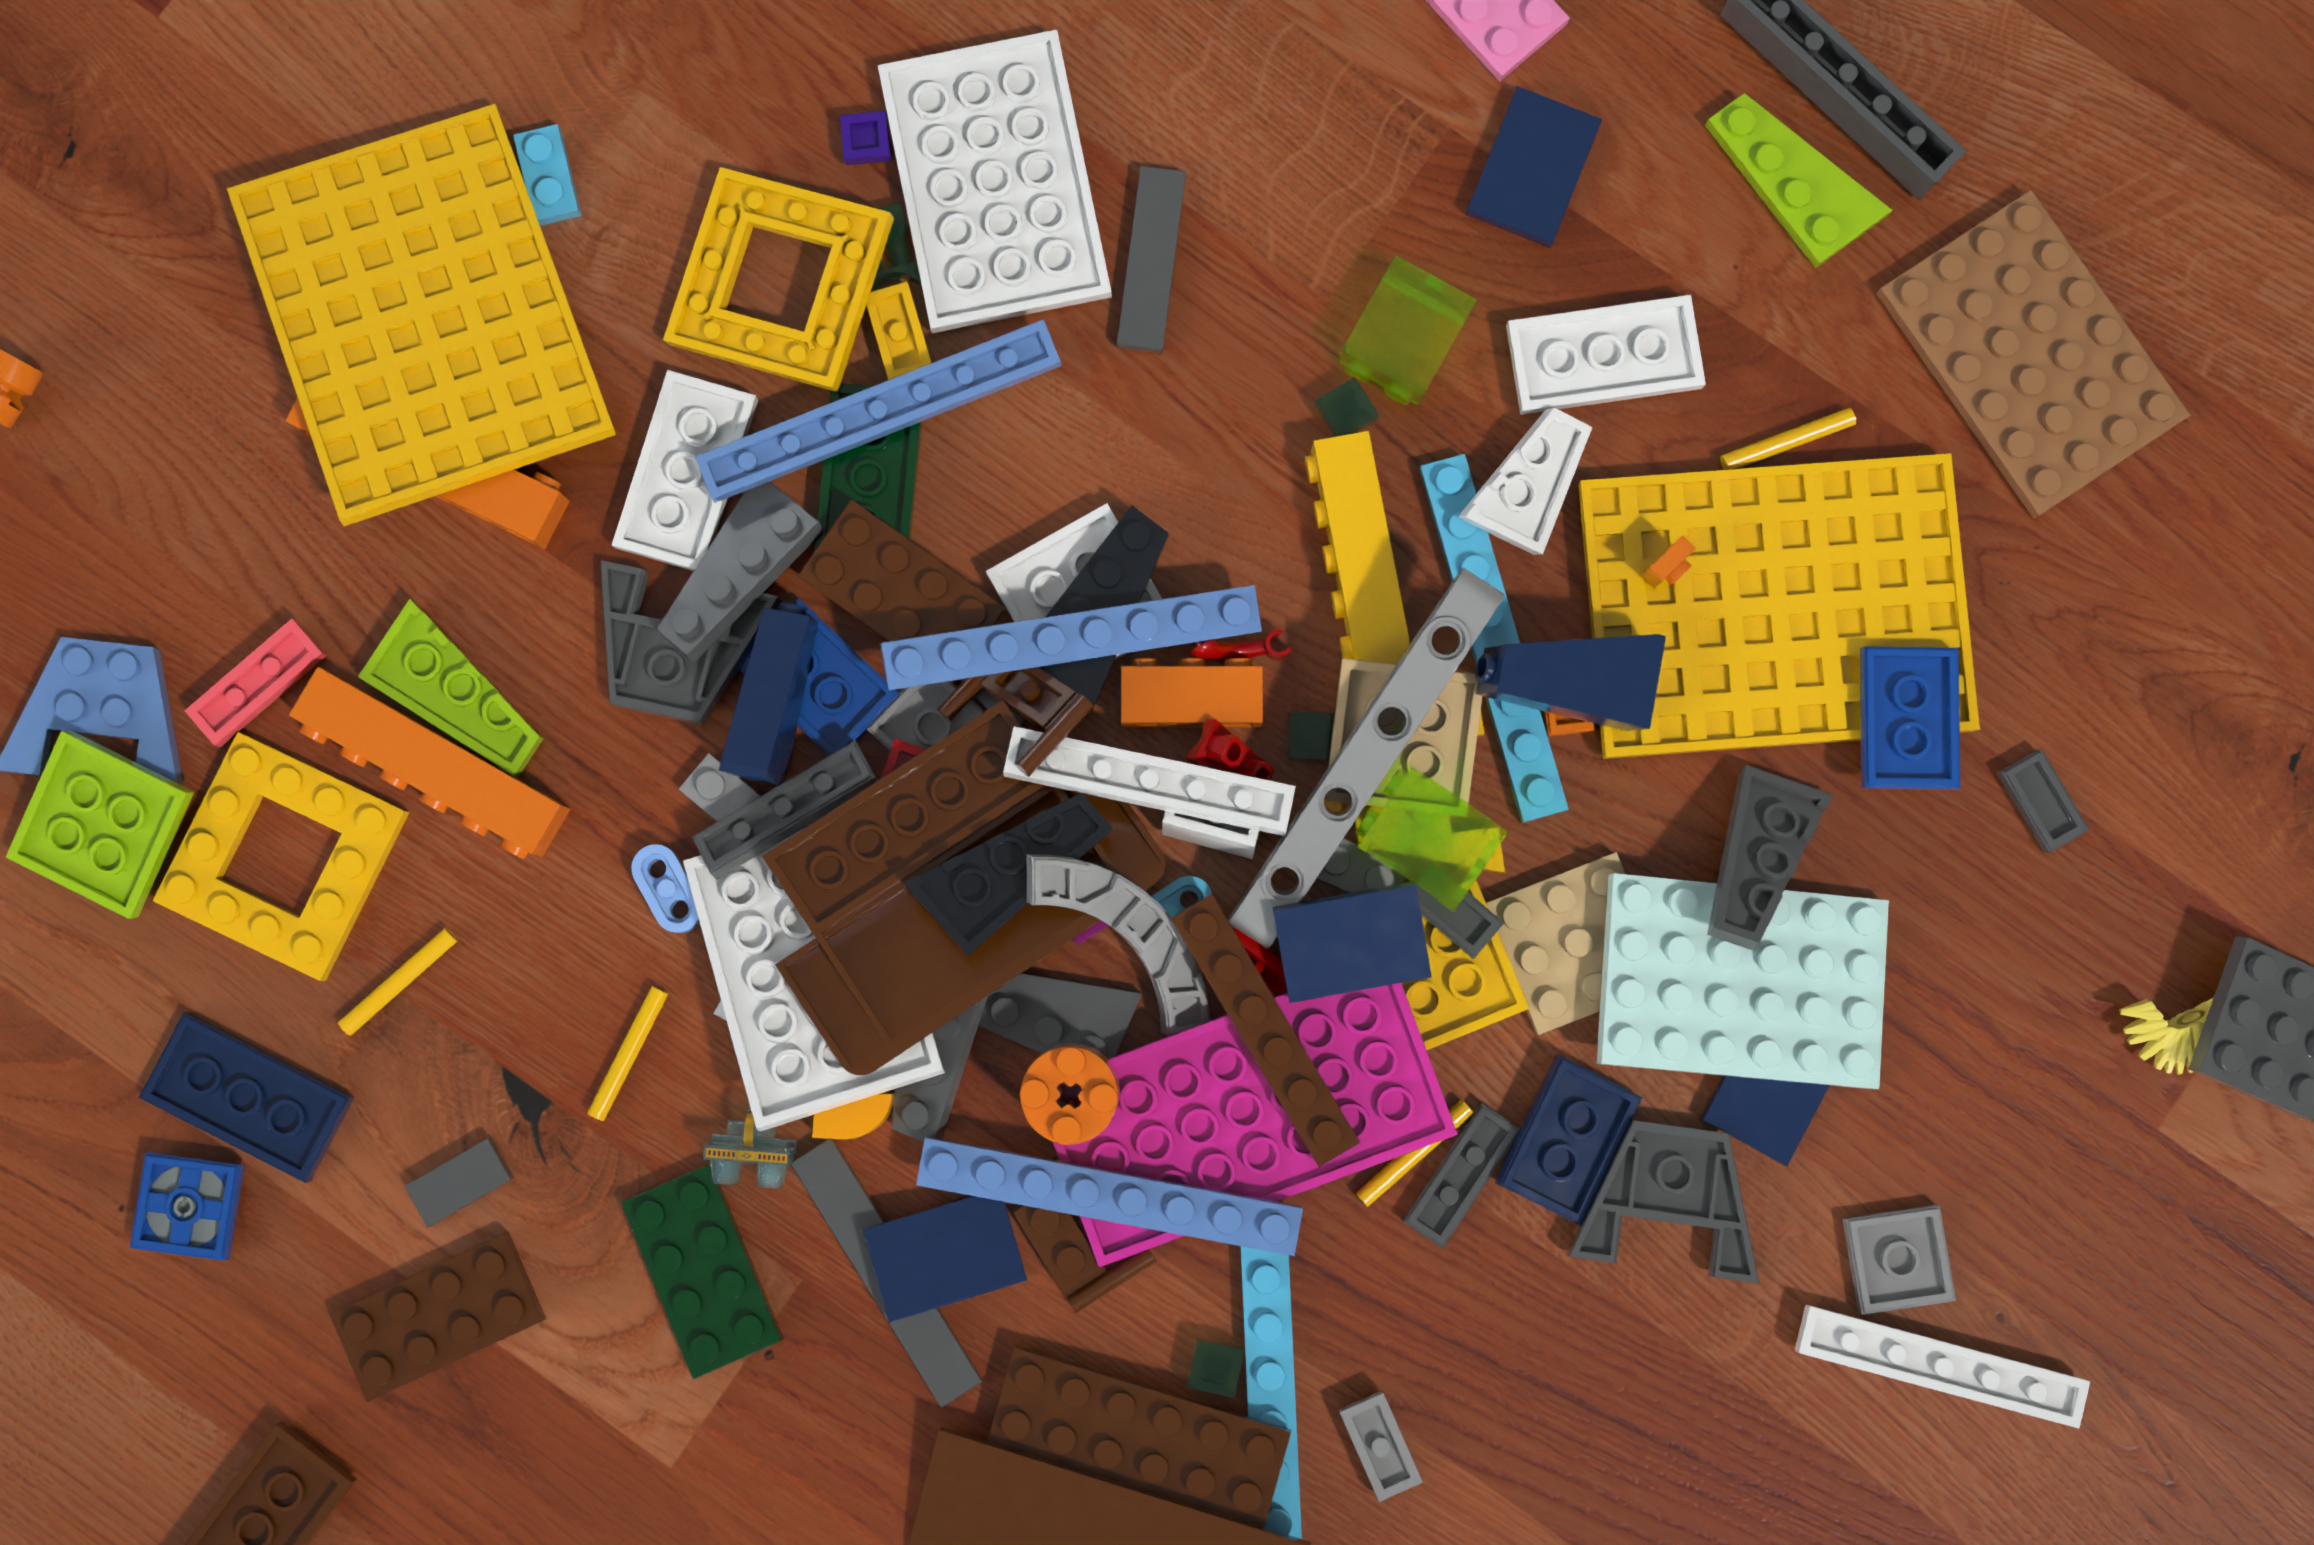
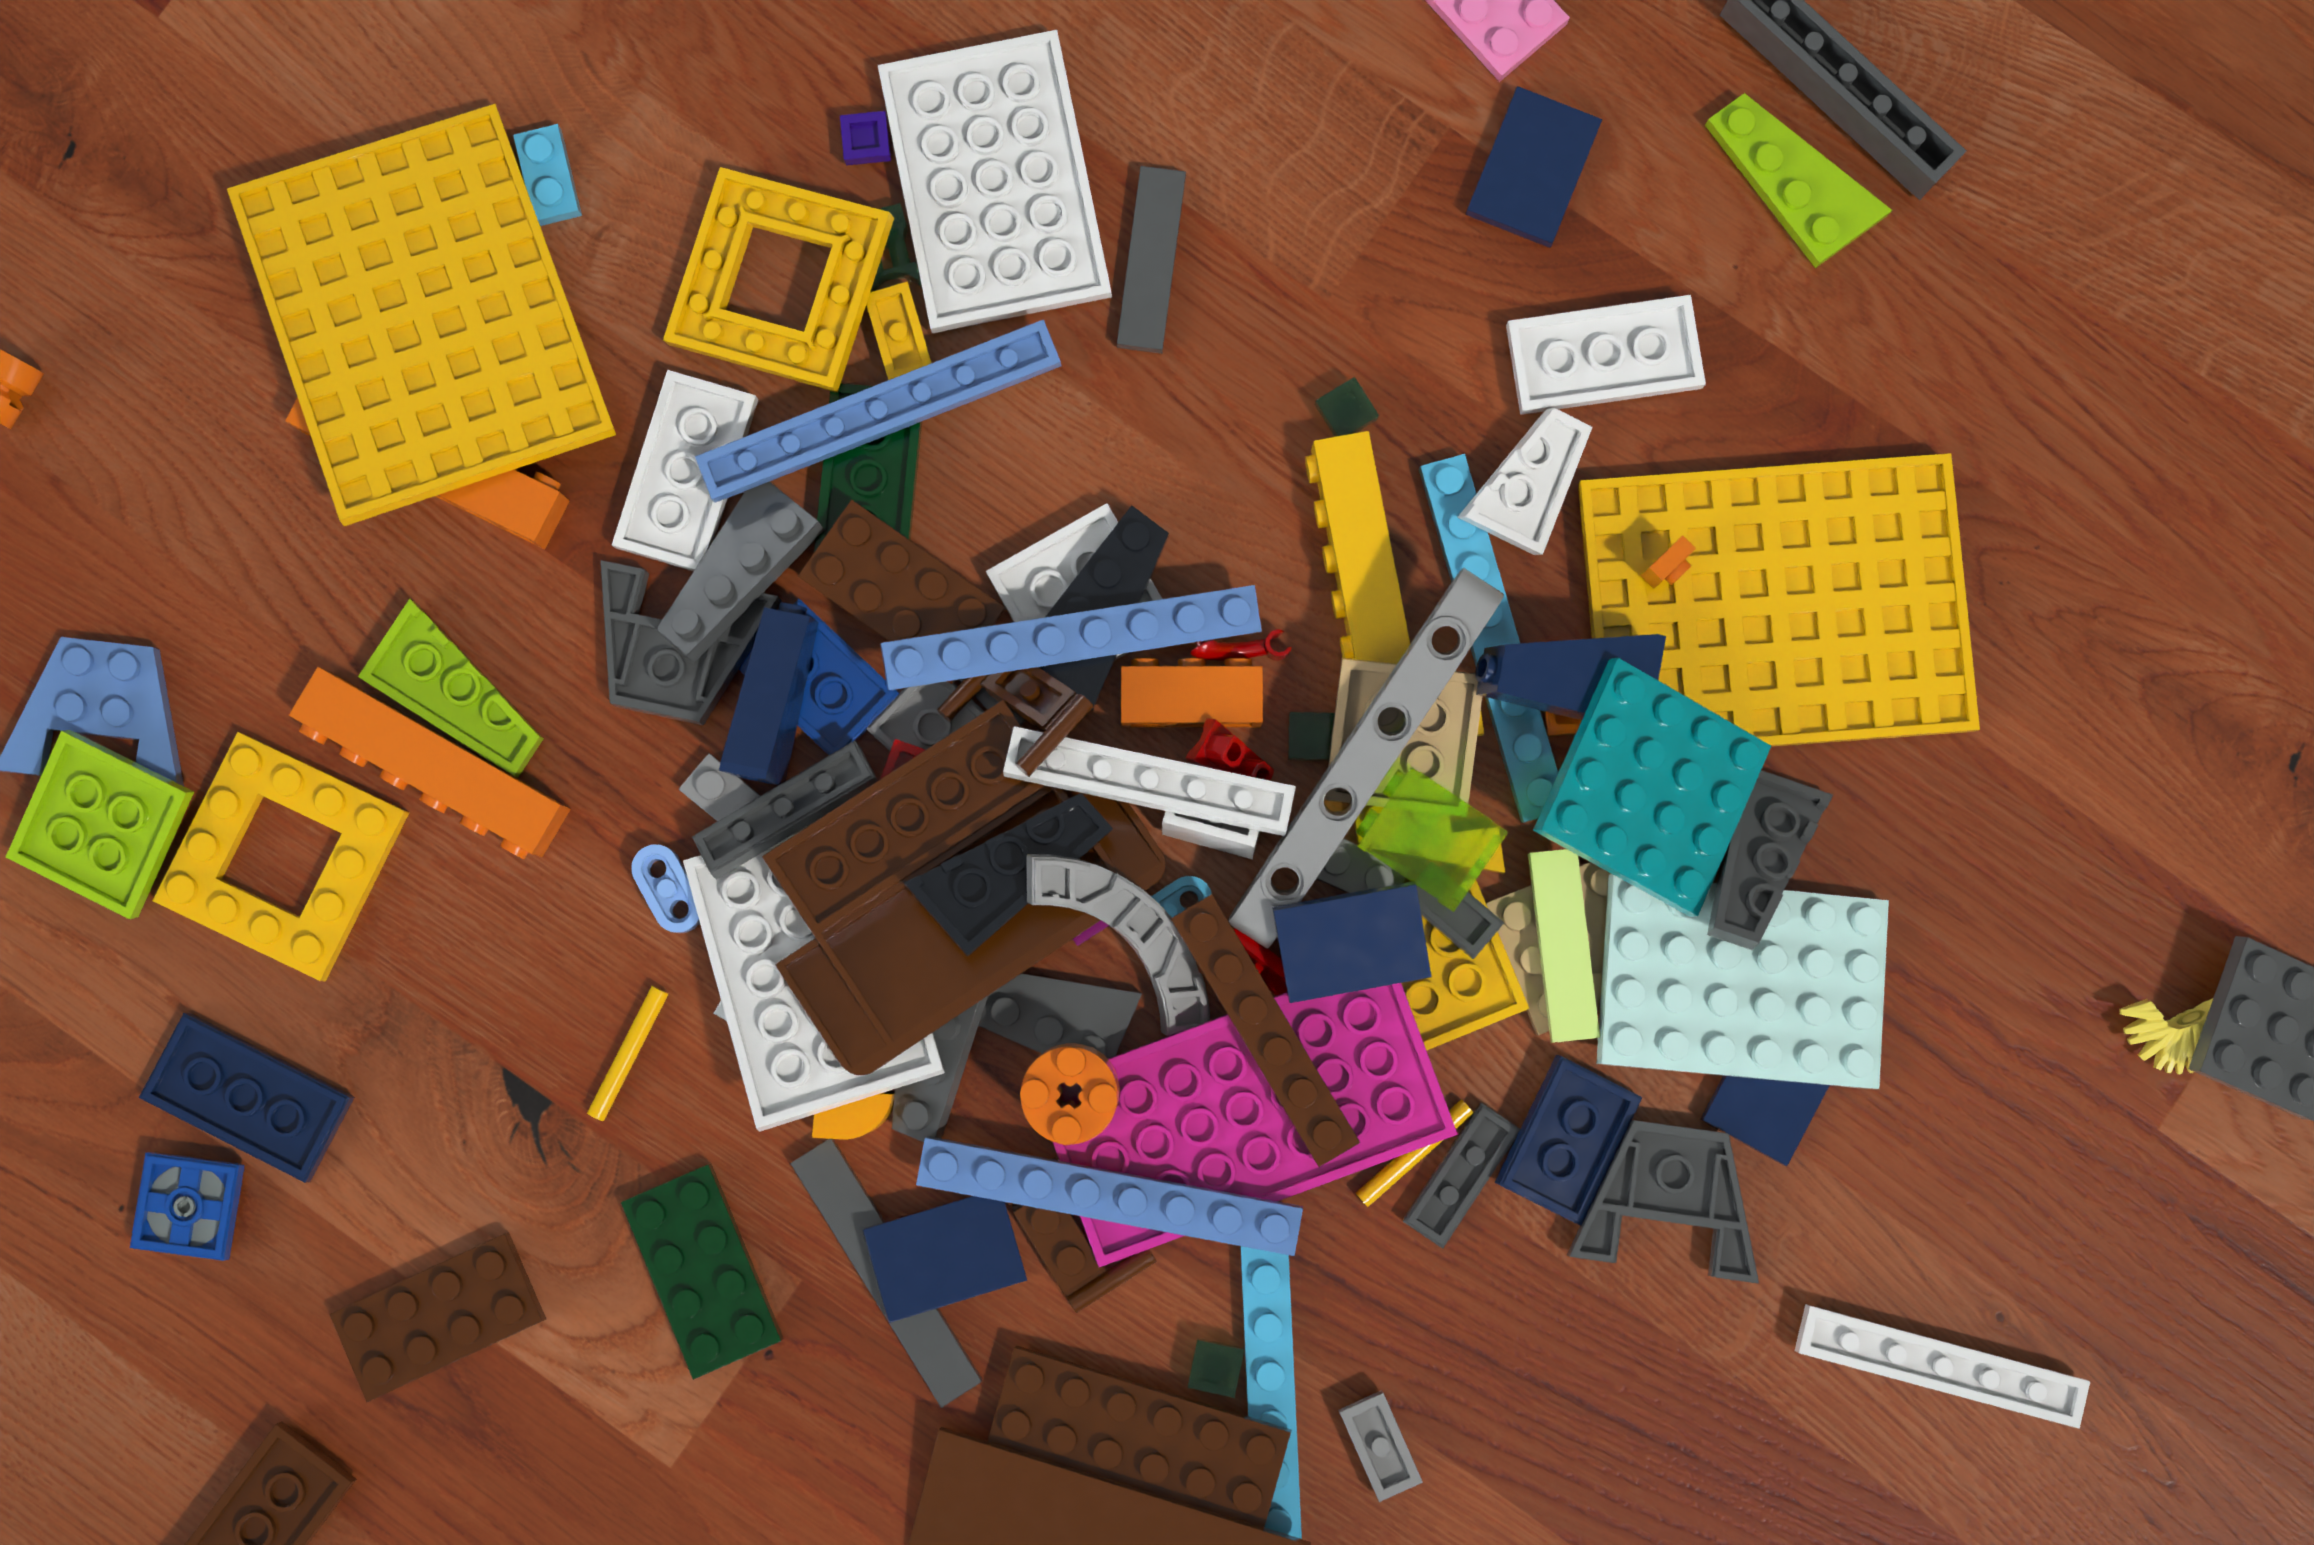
(255, 683): coral plate -> none
(397, 981): yellow bar -> none
(459, 1182): dark grey tile -> none
(730, 1151): clear light blue hips -> none
(1406, 331): clear neon green panel -> none
(1563, 945): none -> yellowish green tile
(1652, 787): none -> teal plate
(1788, 439): yellow bar -> none
(1898, 1259): light grey tile -> none
(1909, 718): blue tile -> none
(2032, 354): medium nougat plate -> none
(2042, 801): dark grey tile -> none

